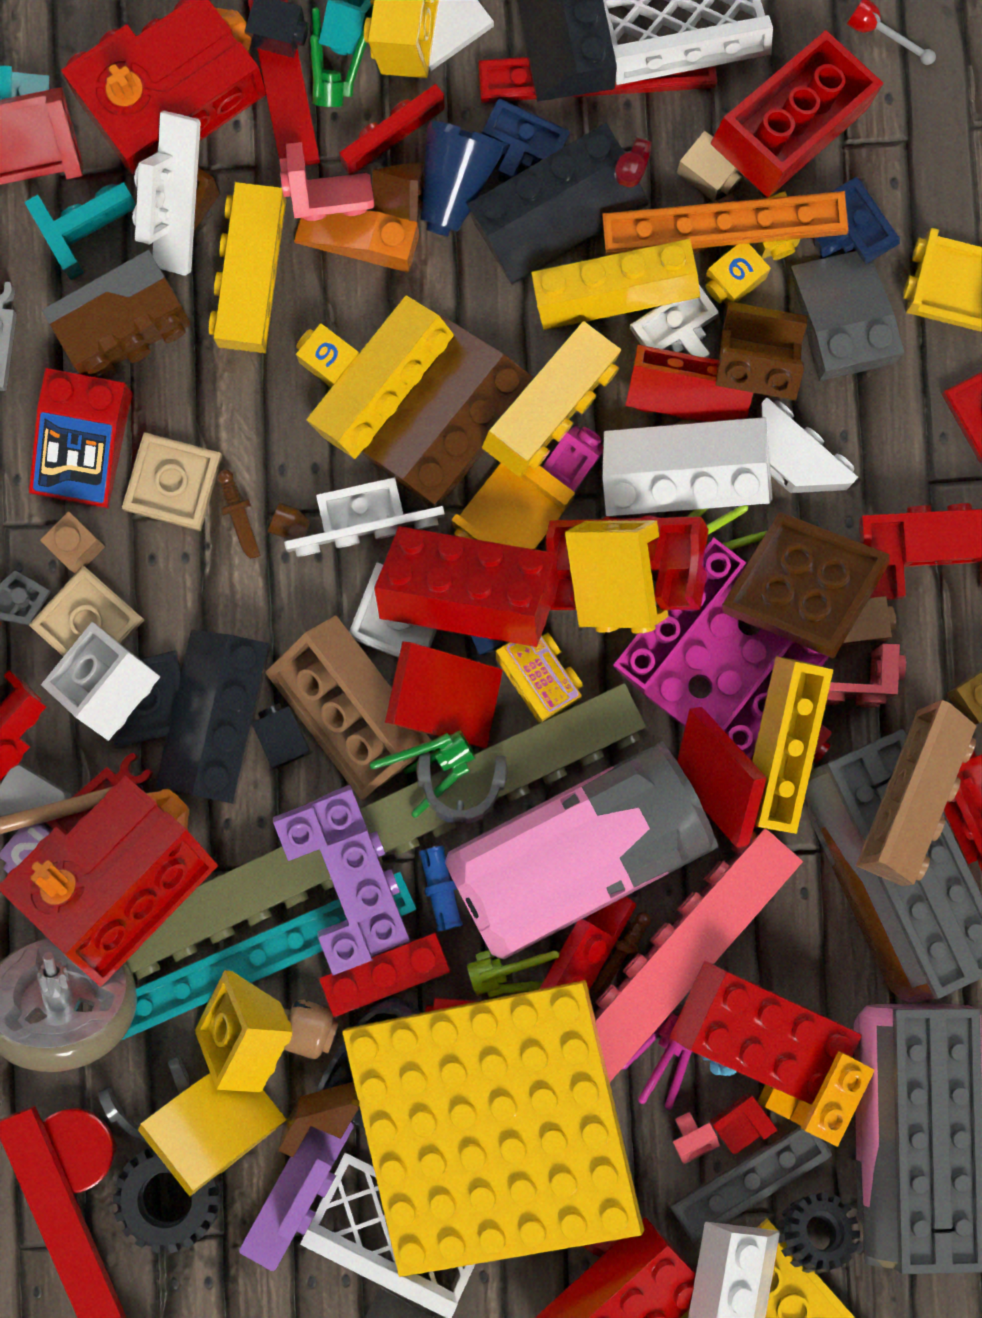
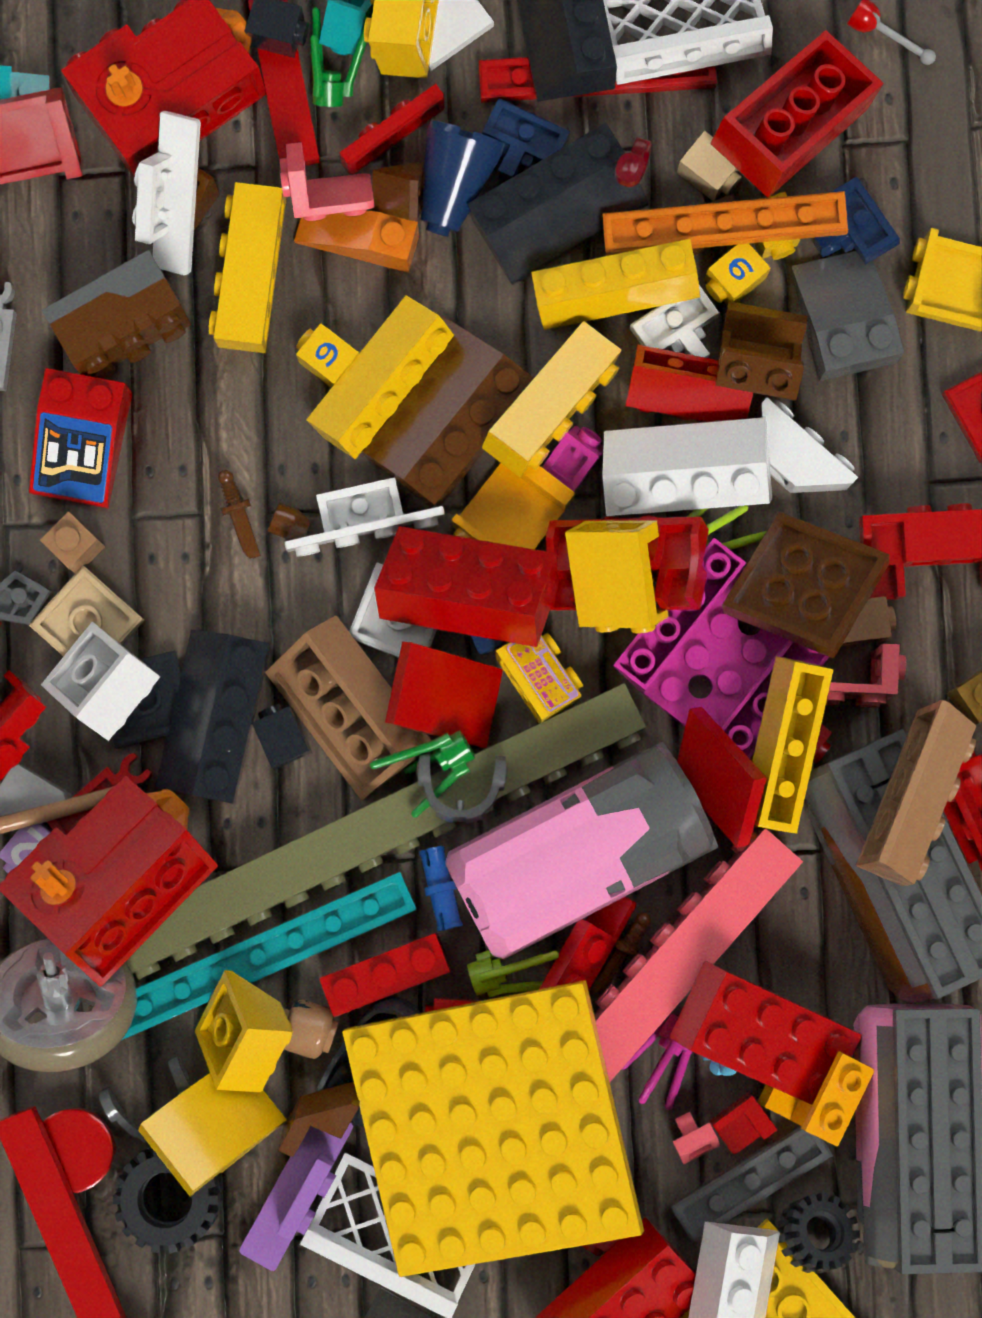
(79, 222): teal bracket -> none
(172, 481): tan tile -> none
(353, 863): medium lavender bracket -> none

